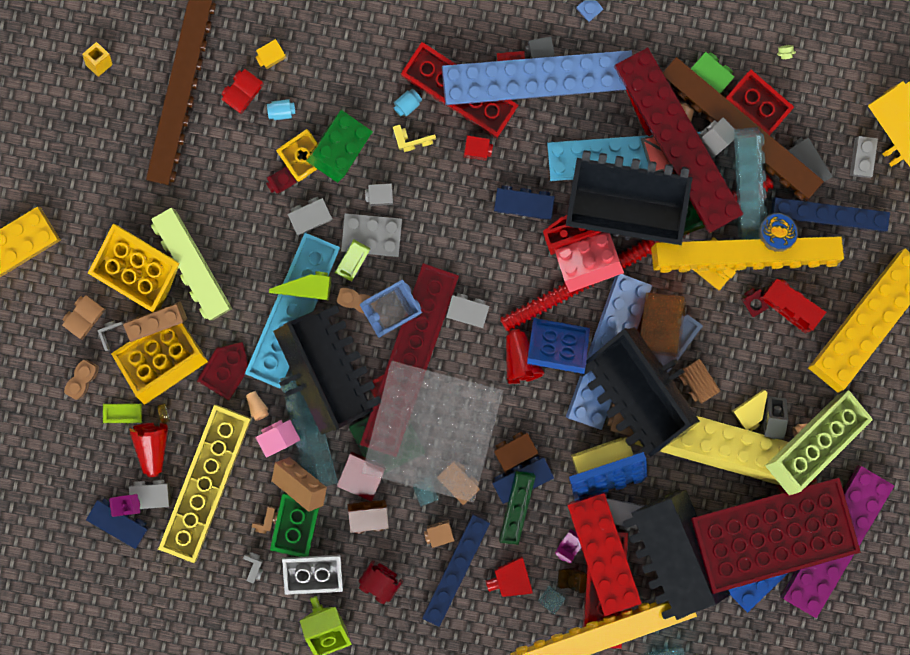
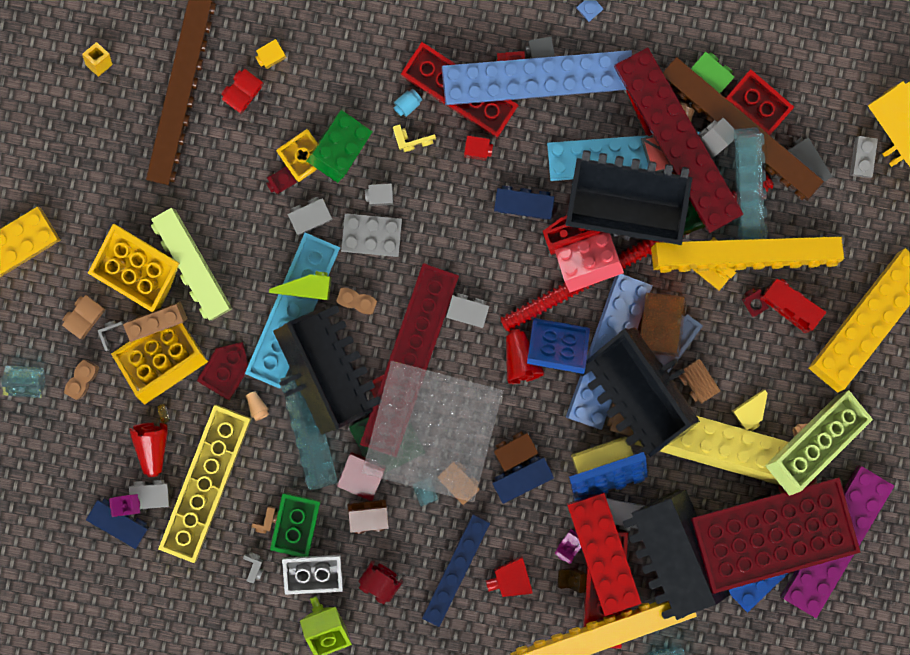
(22, 380): none -> clear light blue brick
(122, 413): lime tile -> none
(277, 437): bright pink brick -> none
(280, 109): medium azure brick -> none
(299, 484): medium nougat brick -> none
(352, 260): lime tile -> none
(391, 308): window -> none
(439, 533): medium nougat brick -> none
(517, 508): dark green tile -> none
(552, 599): clear light blue brick -> none
(775, 417): dark grey brick -> none
(778, 232): tile -> none
(786, 51): yellowish green plate -> none
(832, 214): dark blue brick -> none

